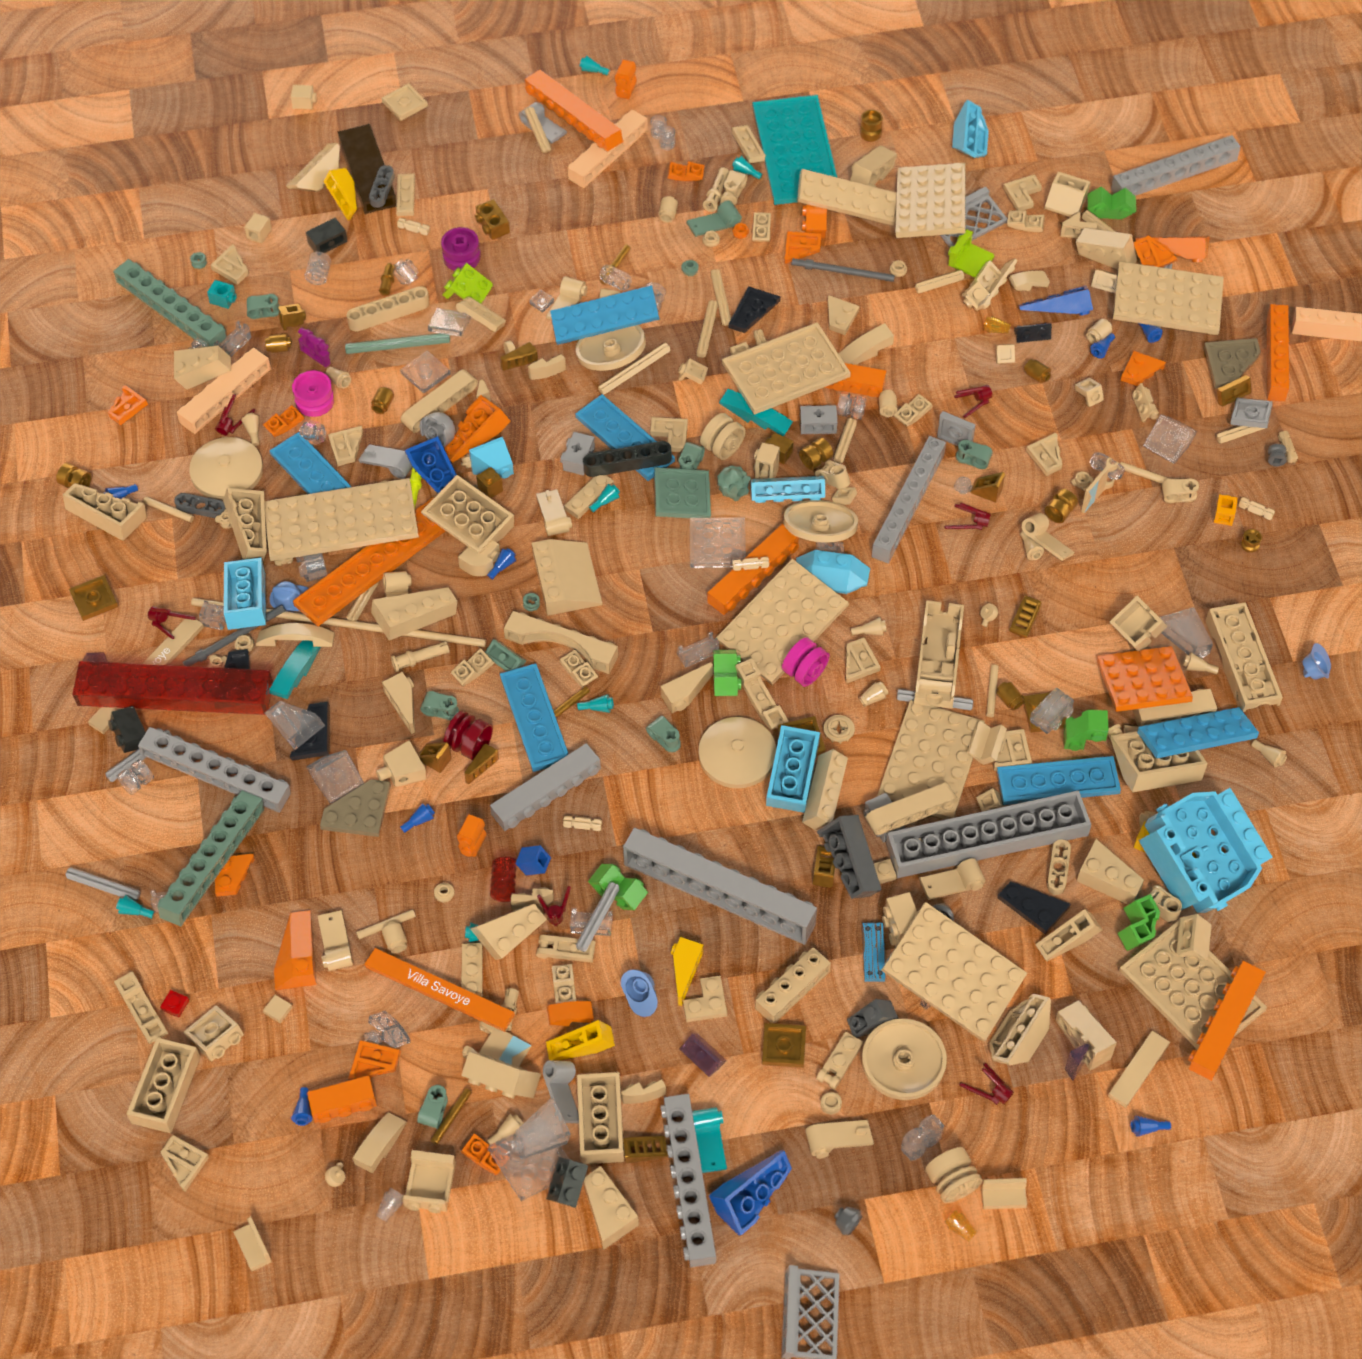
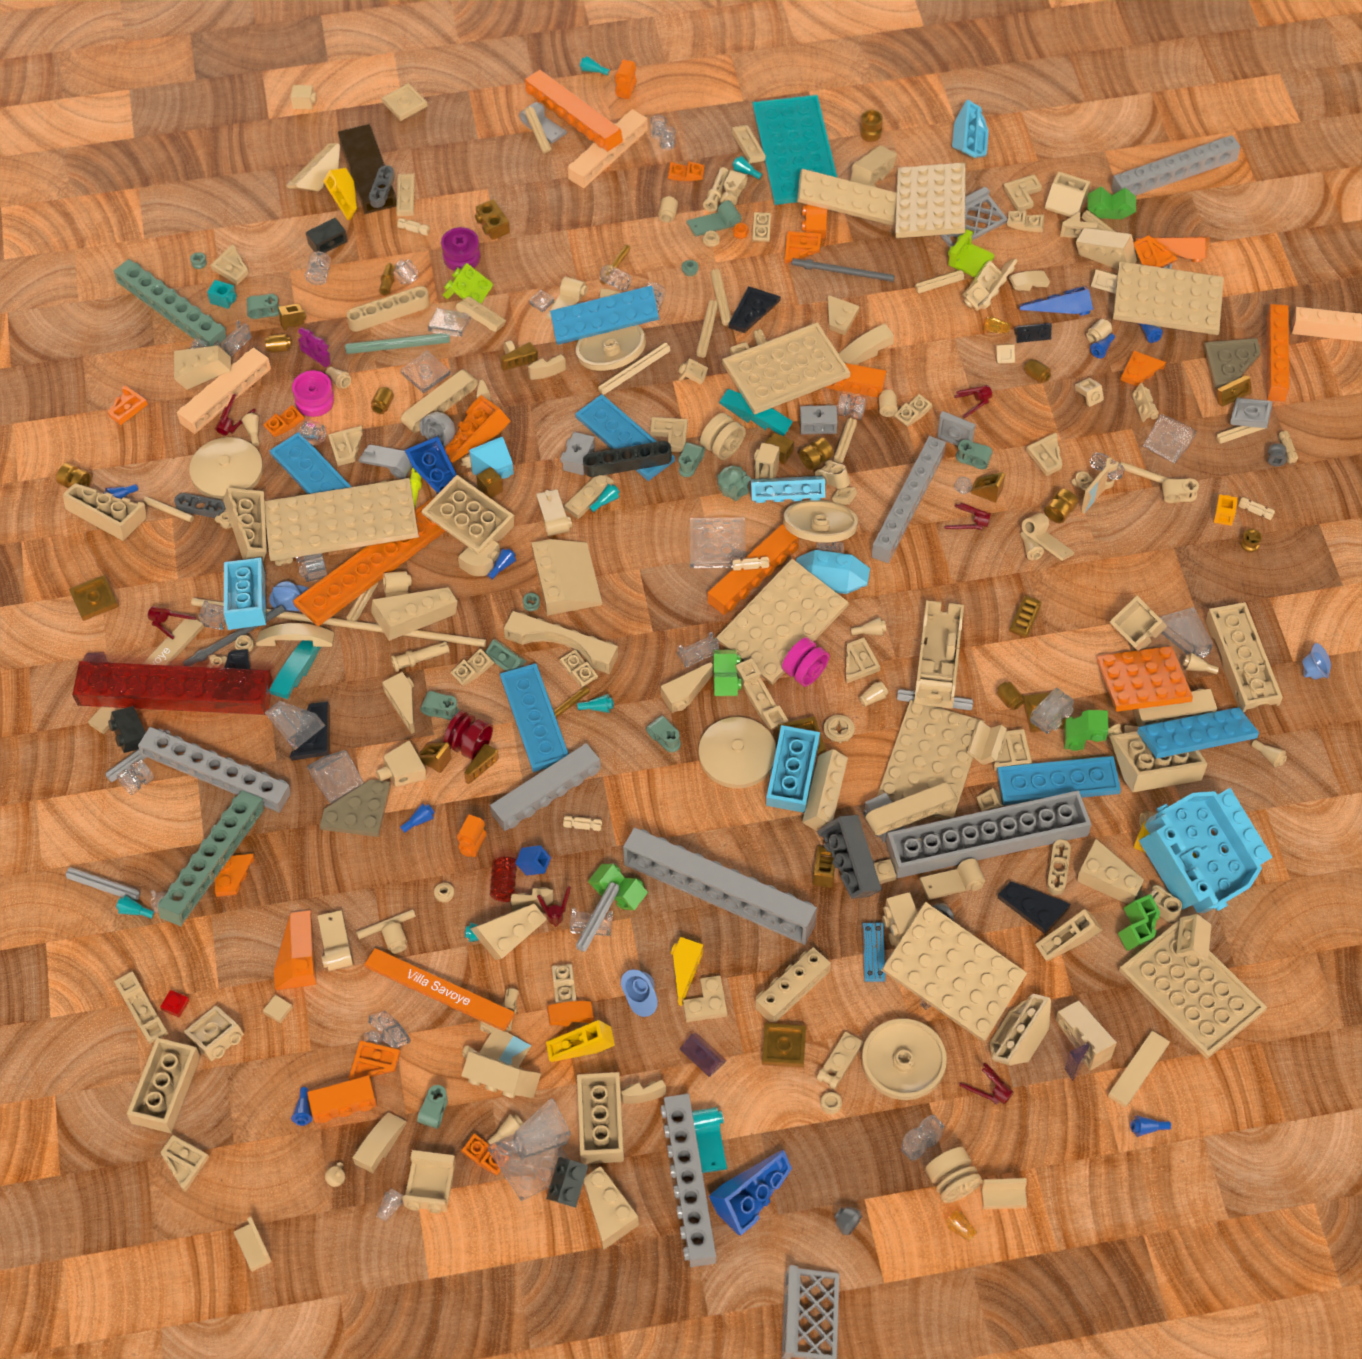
(258, 228): tan brick -> none
(451, 1116): pearl gold bar -> none
(472, 968): tan plate -> none
(557, 1076): light grey door -> none
(564, 949): tan plate -> none
(638, 1141): pearl gold slope -> none
(682, 493): sand green plate -> none
(827, 1136): tan door -> none
(871, 1017): dark grey slope -> none
(898, 268): tan plate -> none
(988, 613): tan piece -> none
(992, 691): tan bar -> none
(1226, 1021): orange brick -> none

